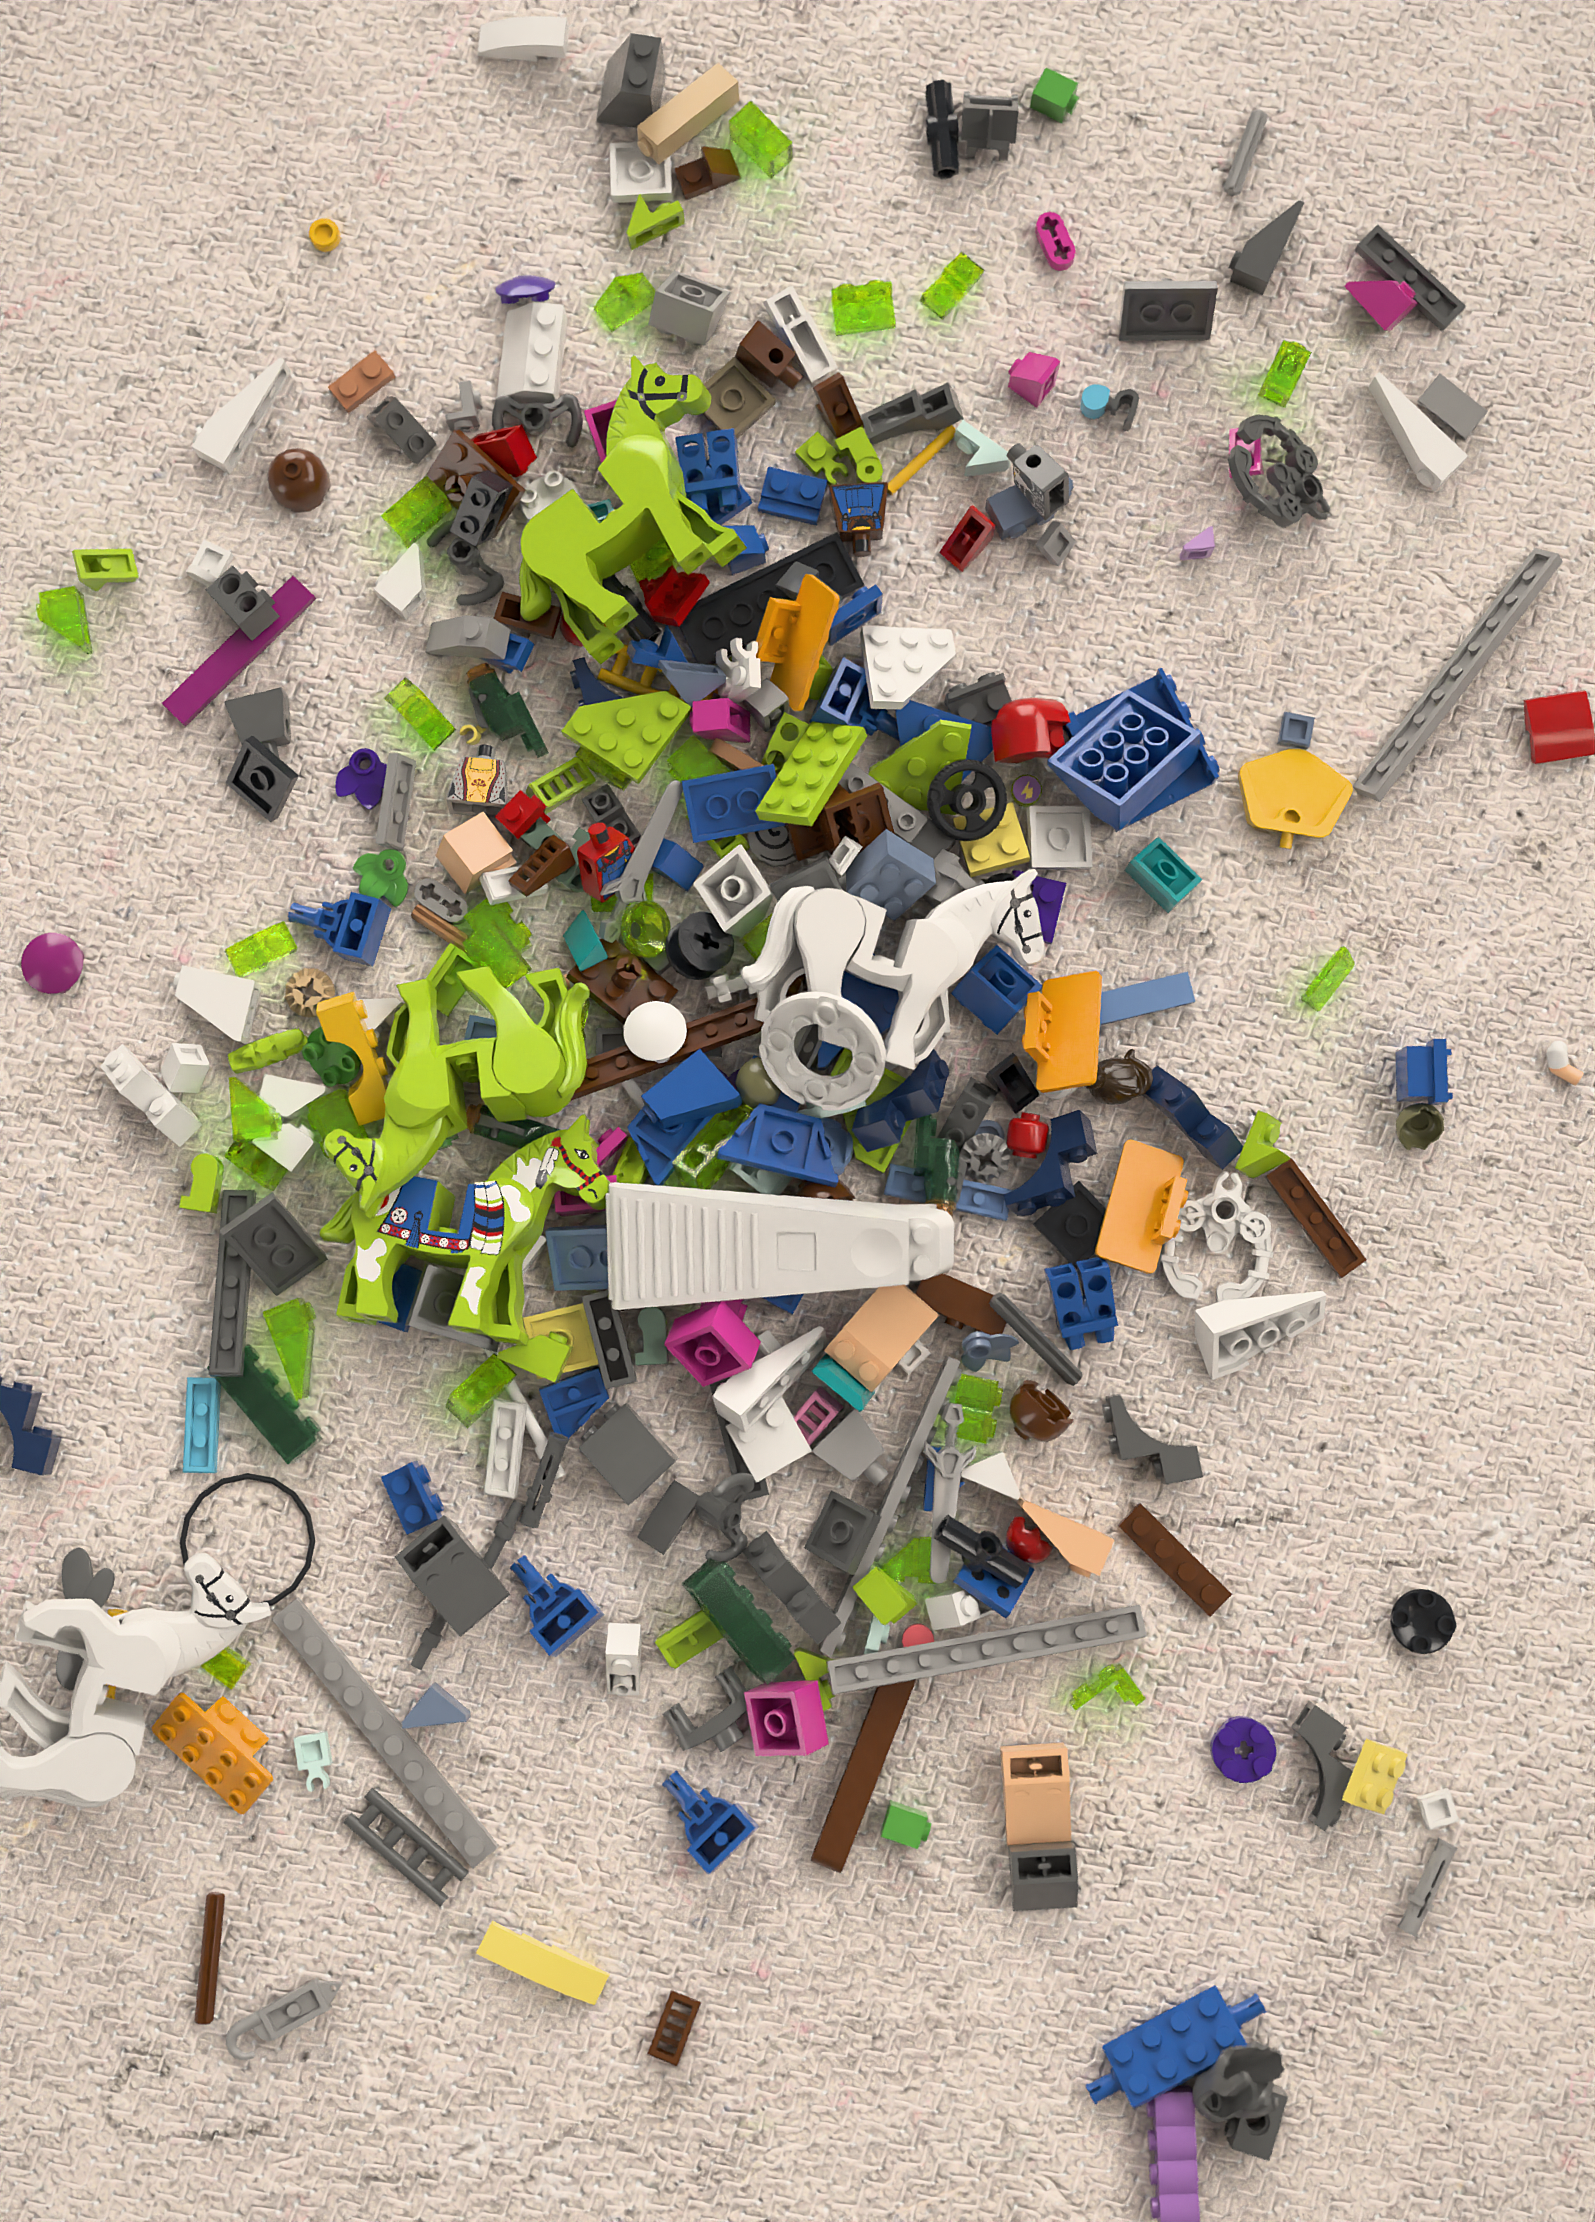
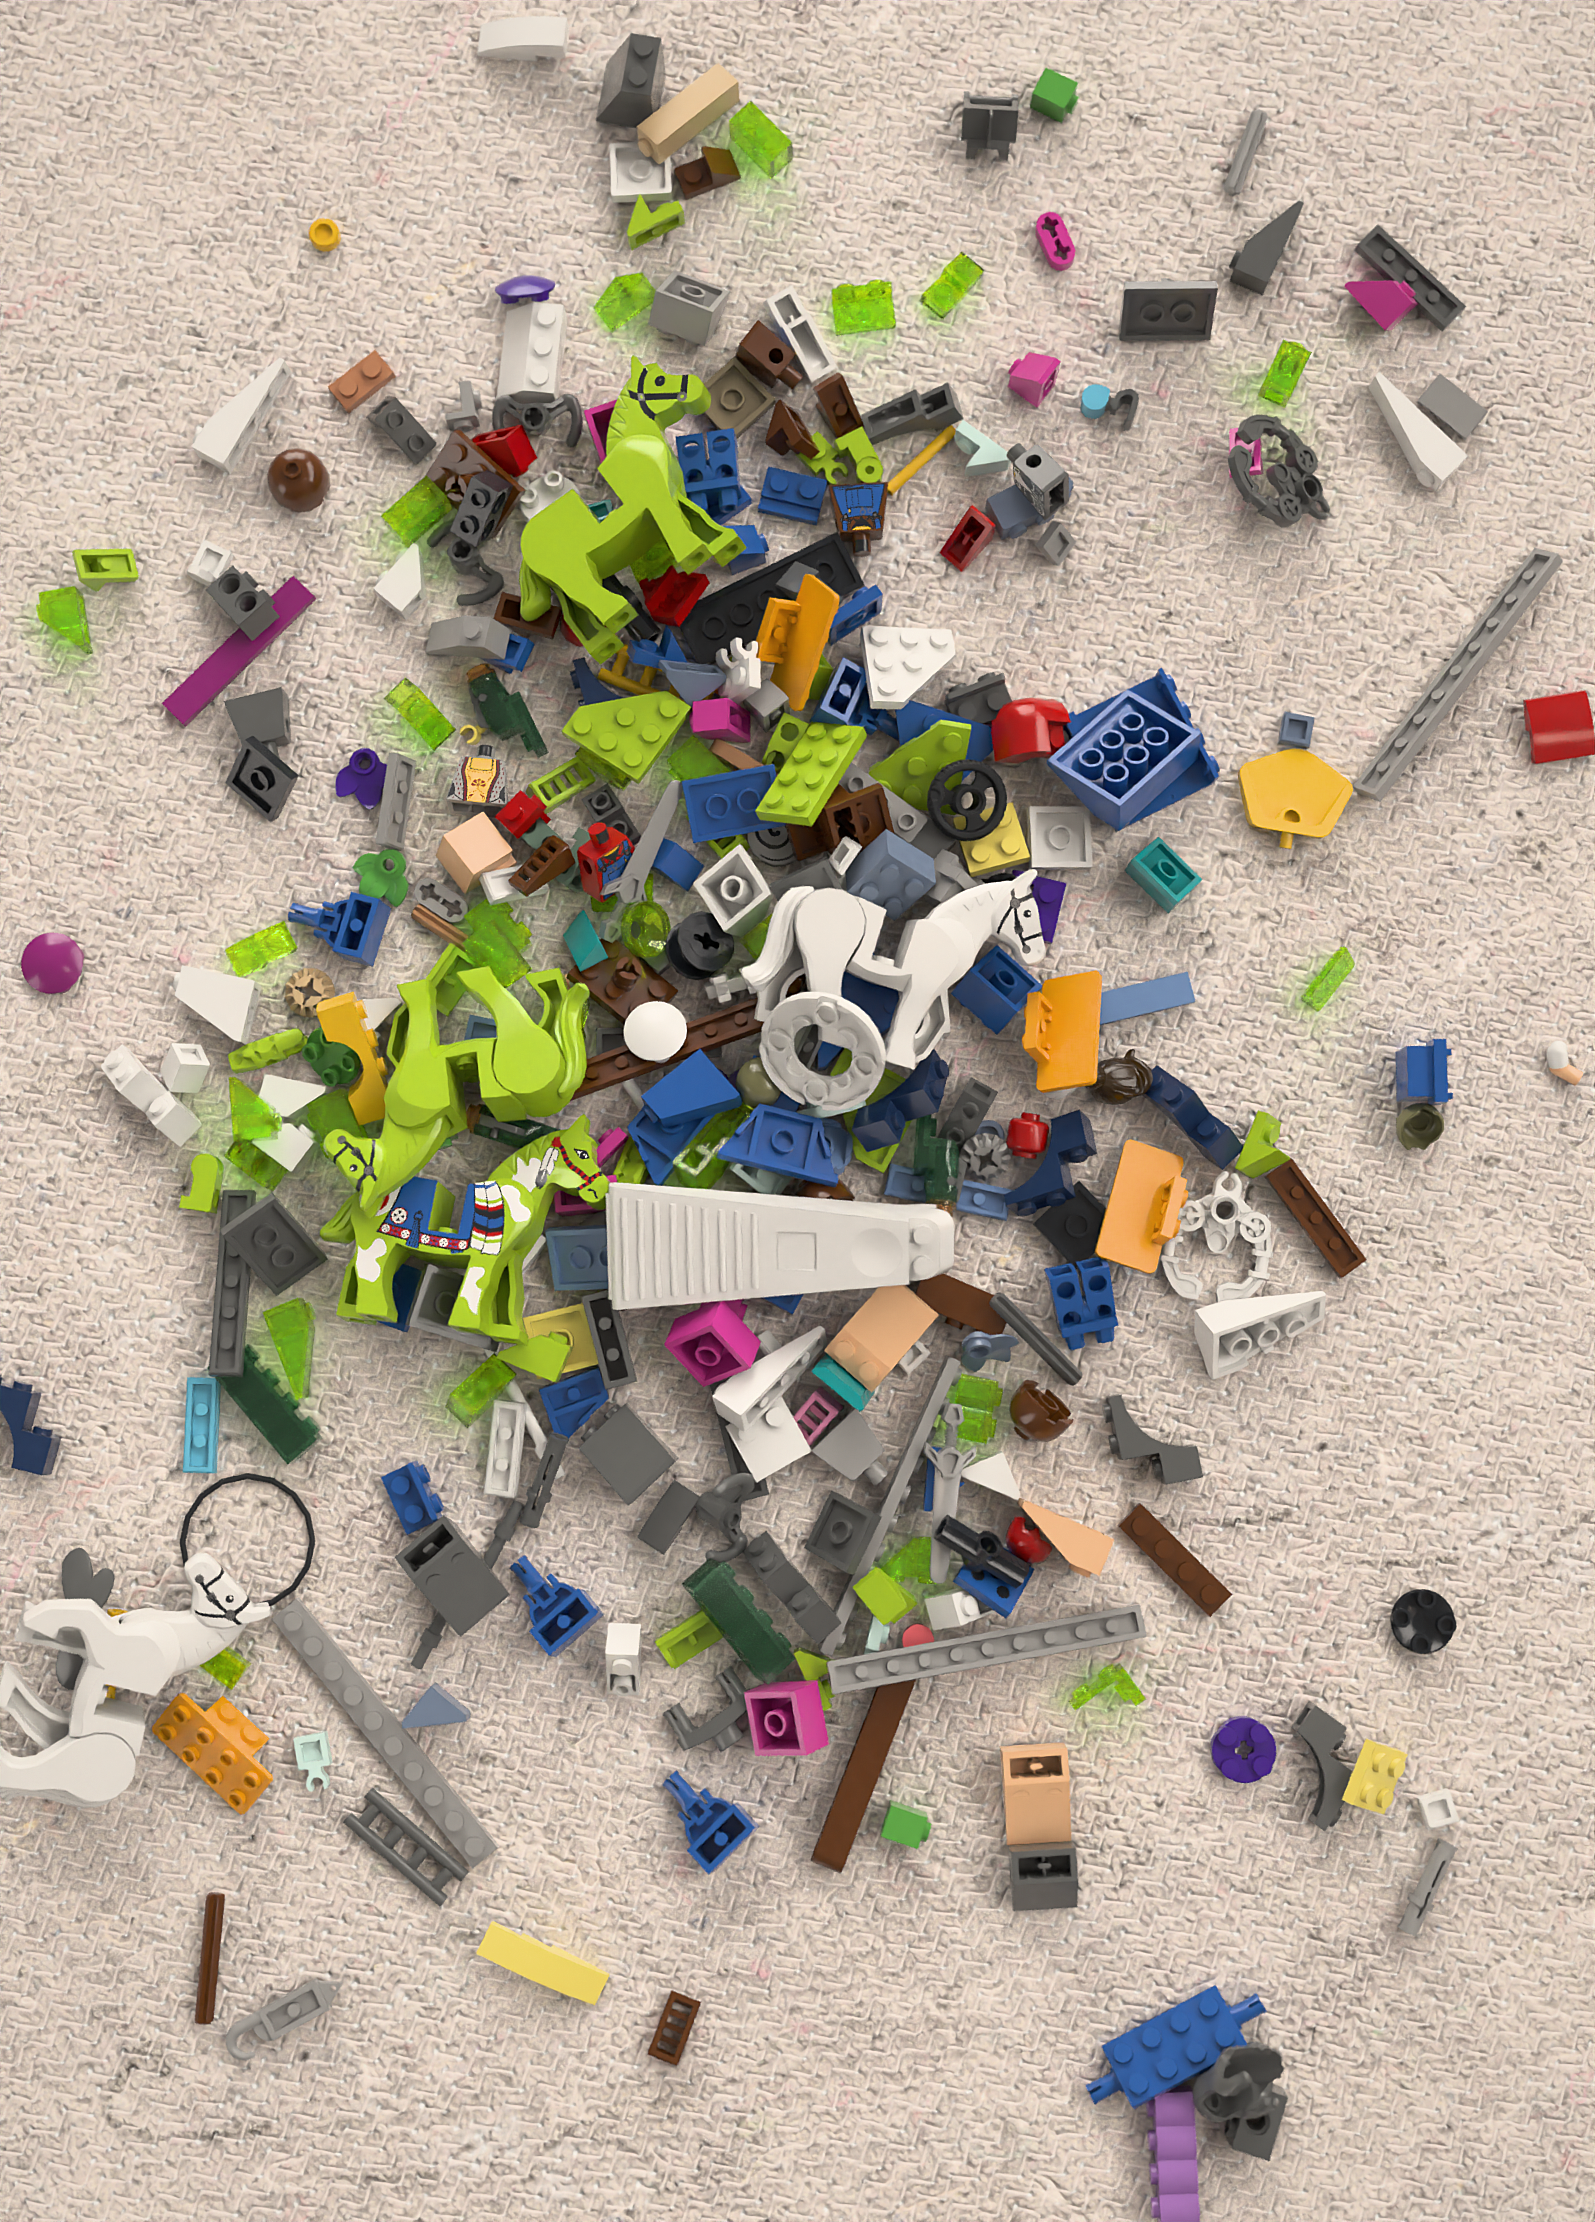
(654, 1327): sand green leg -> none
(789, 432): none -> reddish brown slope
(942, 129): black piece -> none
(1013, 1083): black slope -> none
(1026, 790): medium lavender tile -> none
(1200, 546): lavender slope -> none

